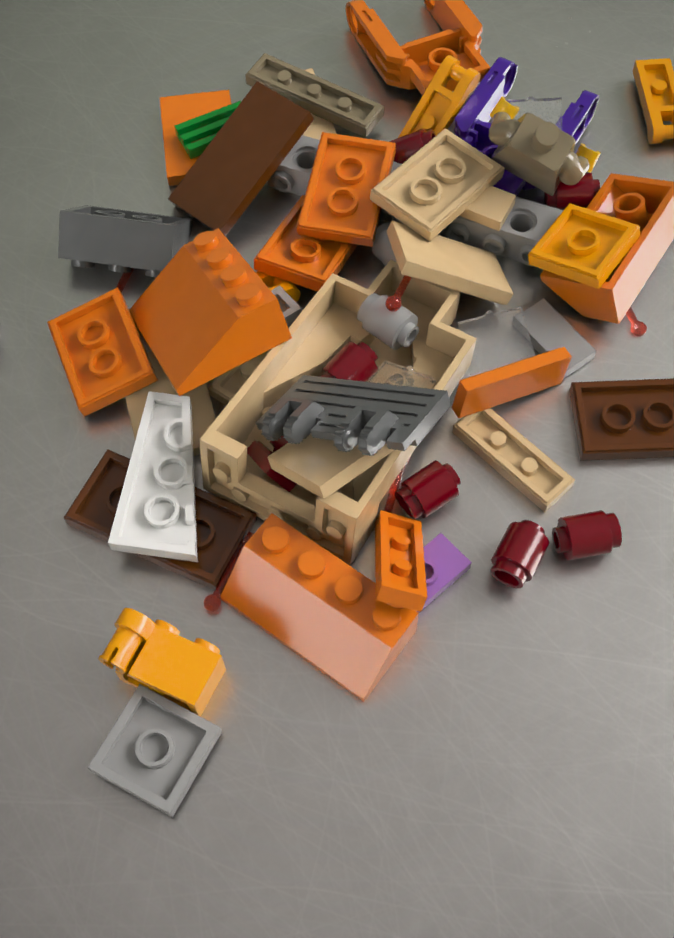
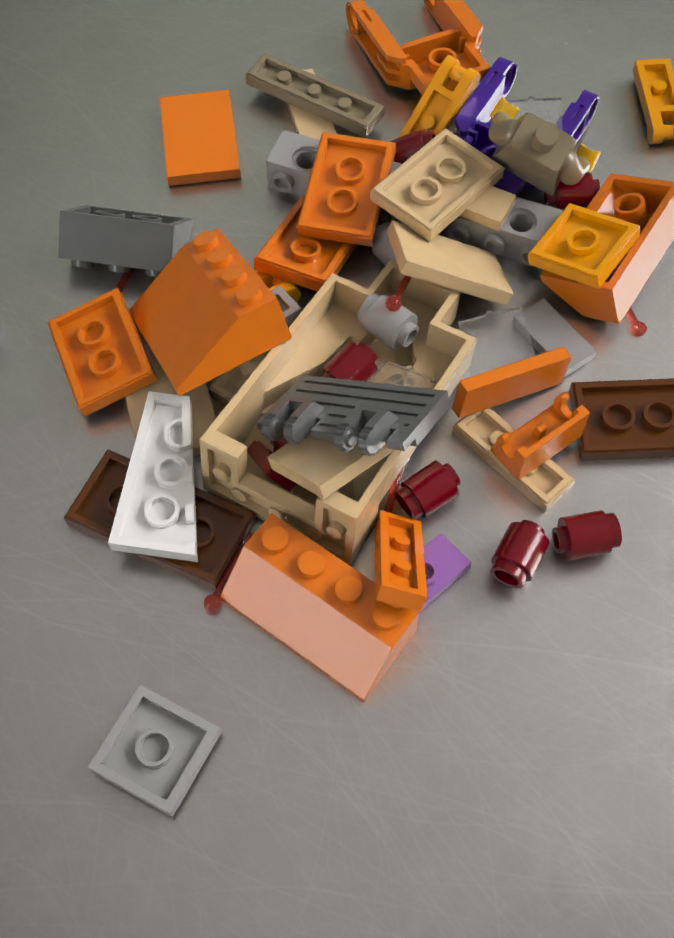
(163, 660): light orange hinge -> none
(201, 127): green tile -> none
(241, 158): reddish brown tile -> none
(540, 437): none -> orange hinge

